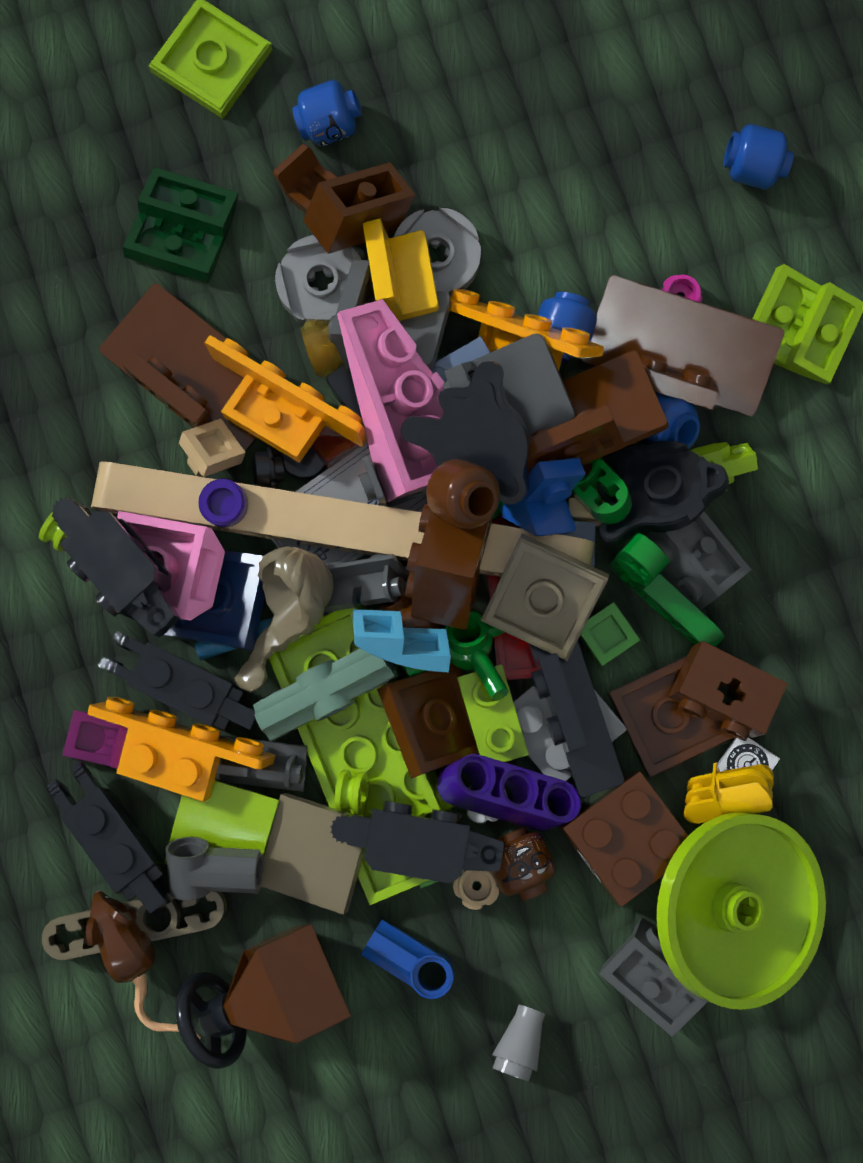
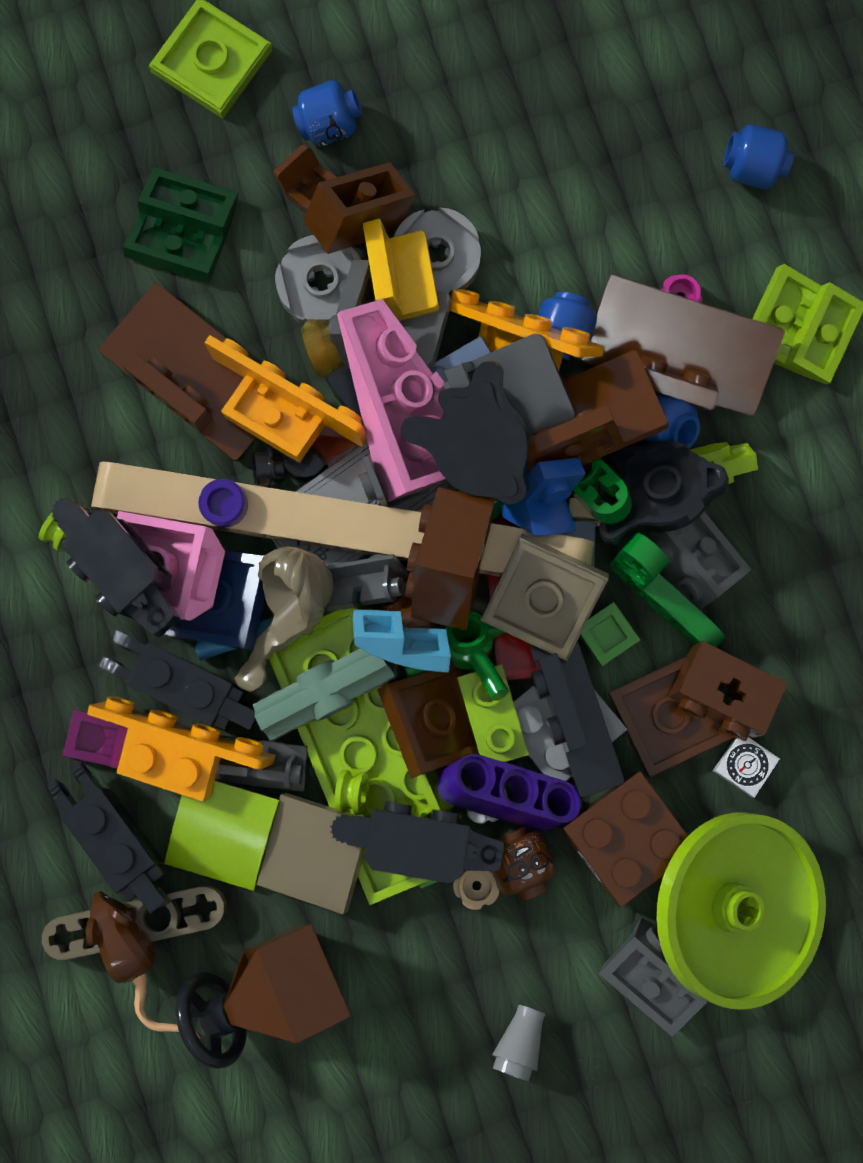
(198, 869): dark grey piece -> none
(211, 448): tan tile -> none
(404, 957): blue piece -> none
(463, 493): reddish brown head -> none
(729, 792): yellow arm -> none

